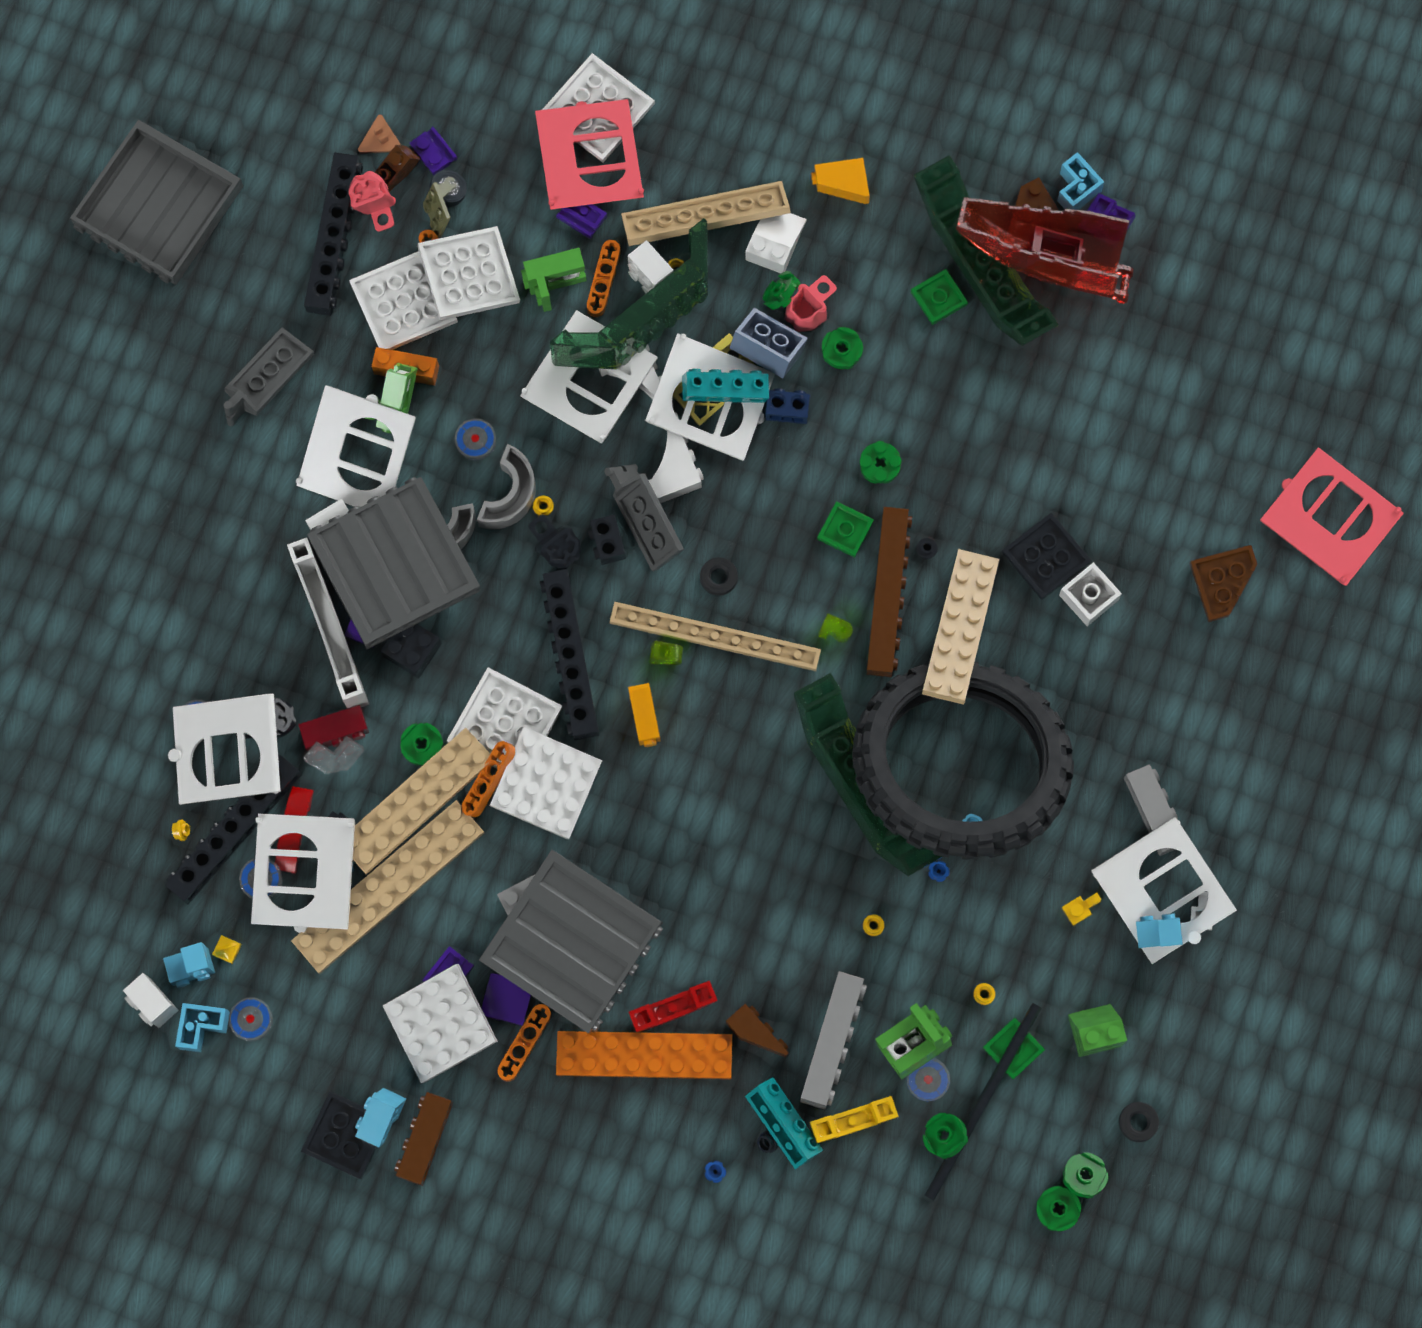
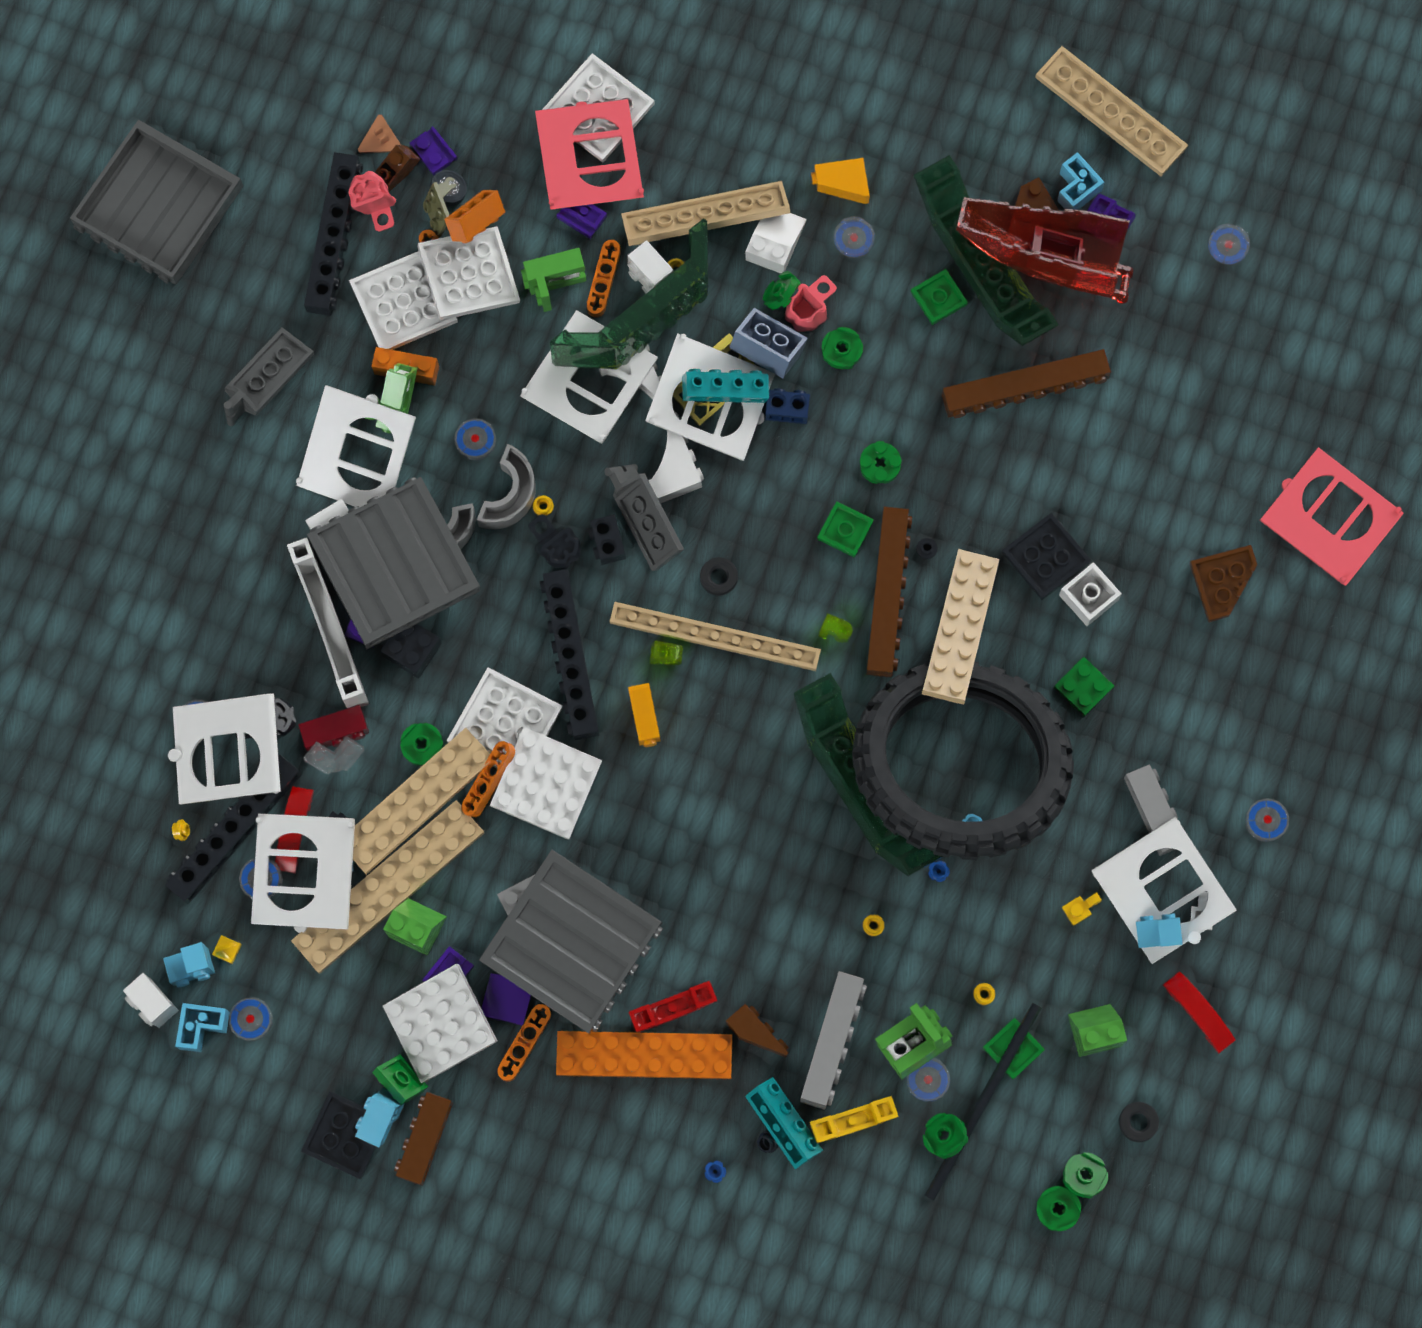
(399, 1079): none -> green plate
(414, 925): none -> bright green slope
(475, 216): none -> orange brick
(854, 237): none -> clear tile
(1026, 383): none -> reddish brown brick
(1084, 686): none -> green plate
(1111, 111): none -> tan plate
(1200, 1011): none -> red slope
(1228, 244): none -> clear tile
(1267, 820): none -> tile

